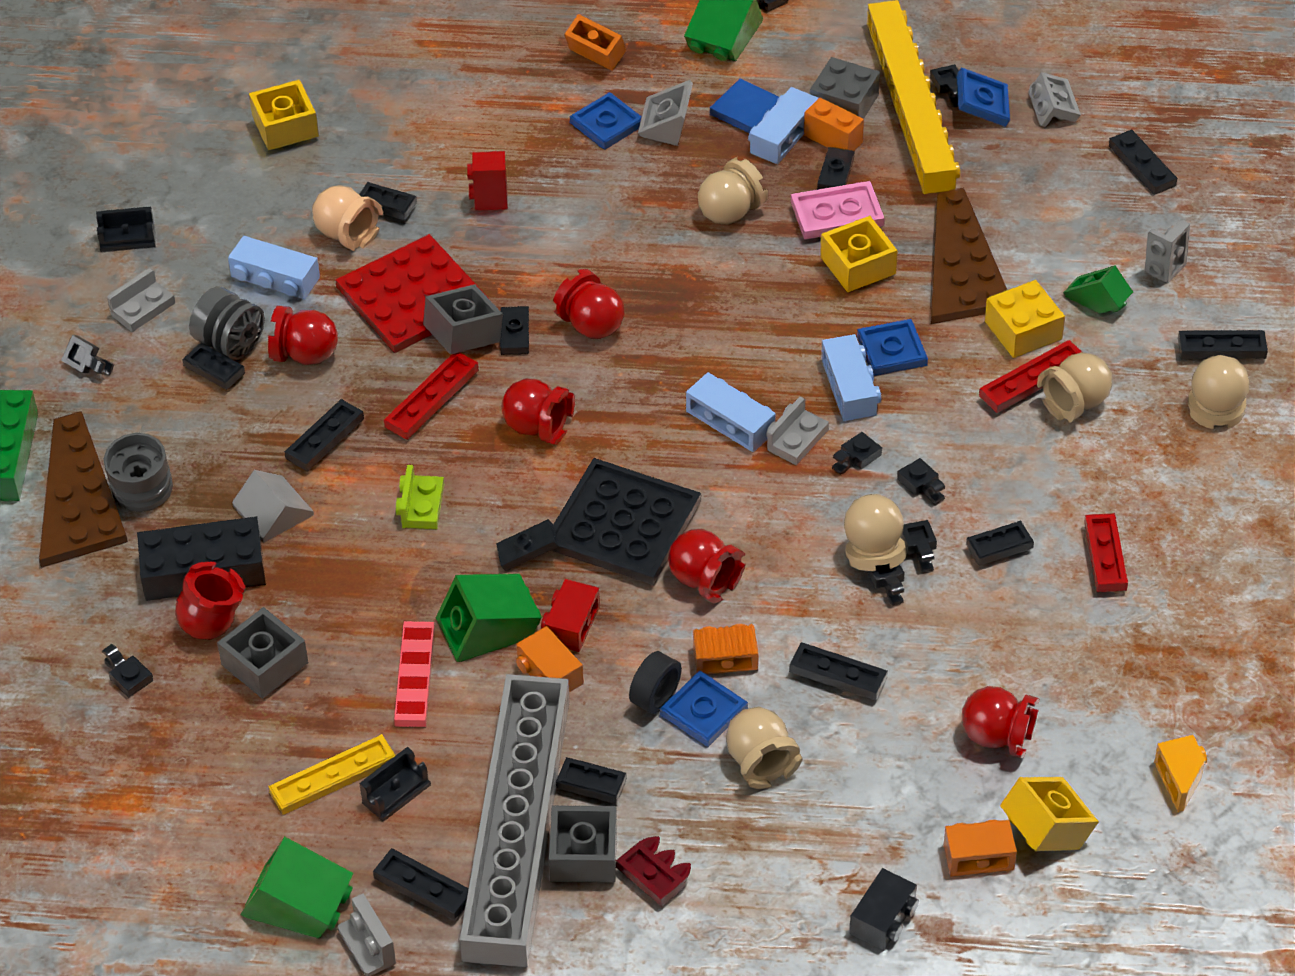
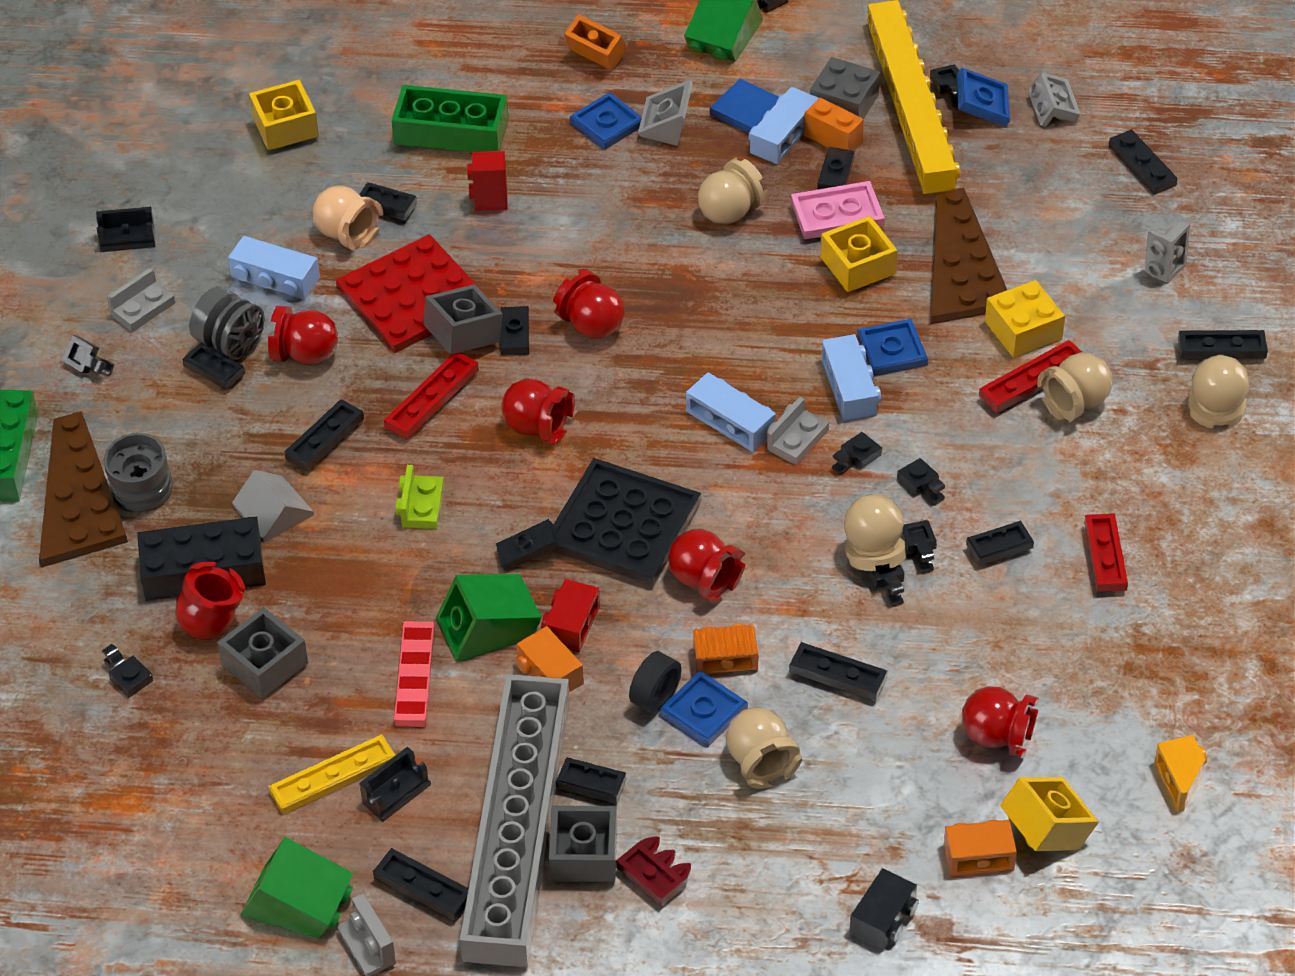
(449, 119): none -> green brick
(1100, 290): green slope -> none

